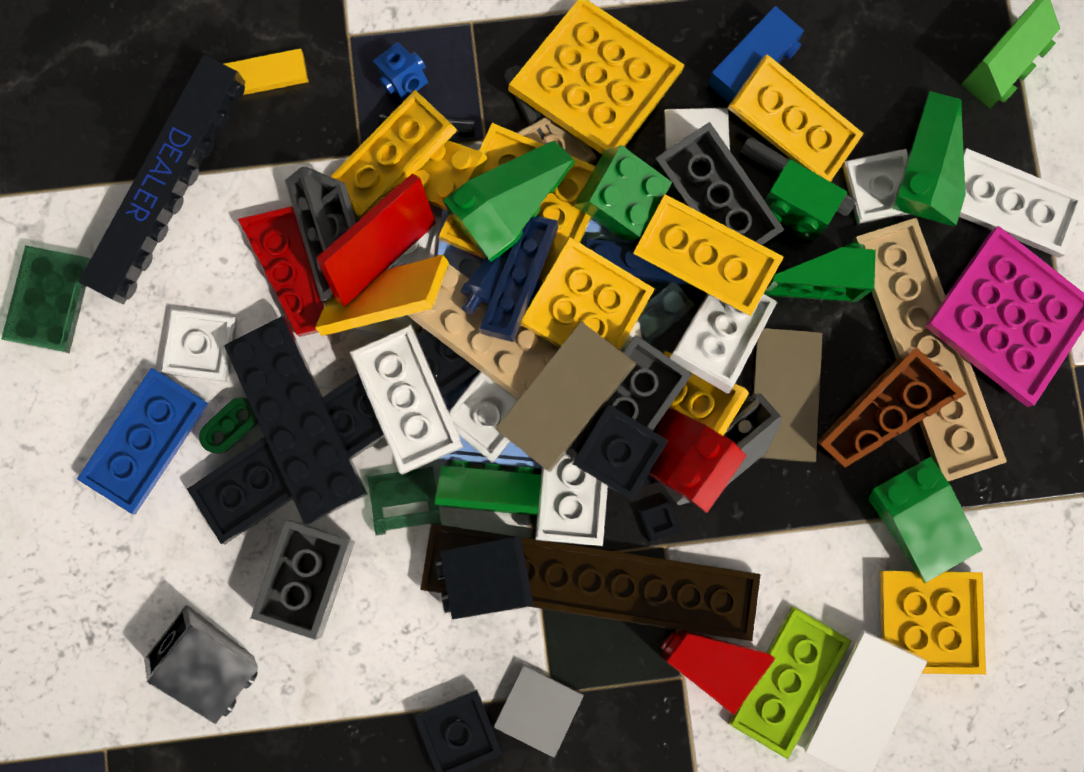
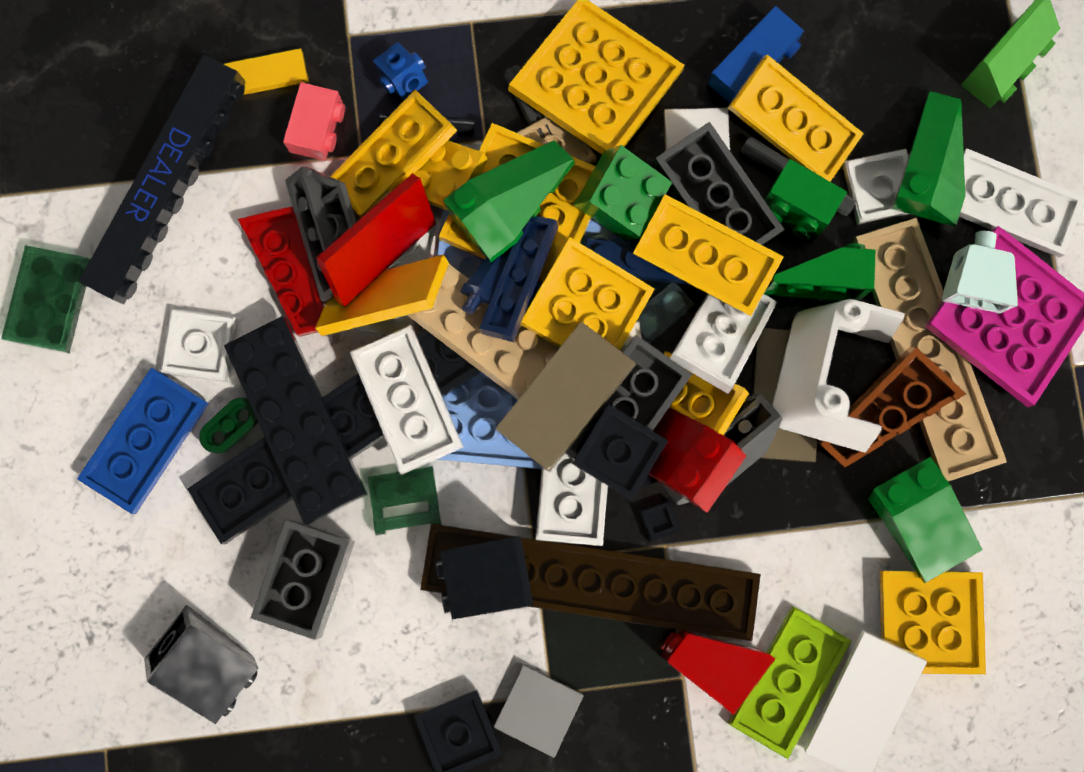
(314, 122): none -> coral brick
(480, 412): white tile -> none
(488, 488): green slope -> none
(801, 389): none -> white windscreen
(982, 276): none -> light aqua torso

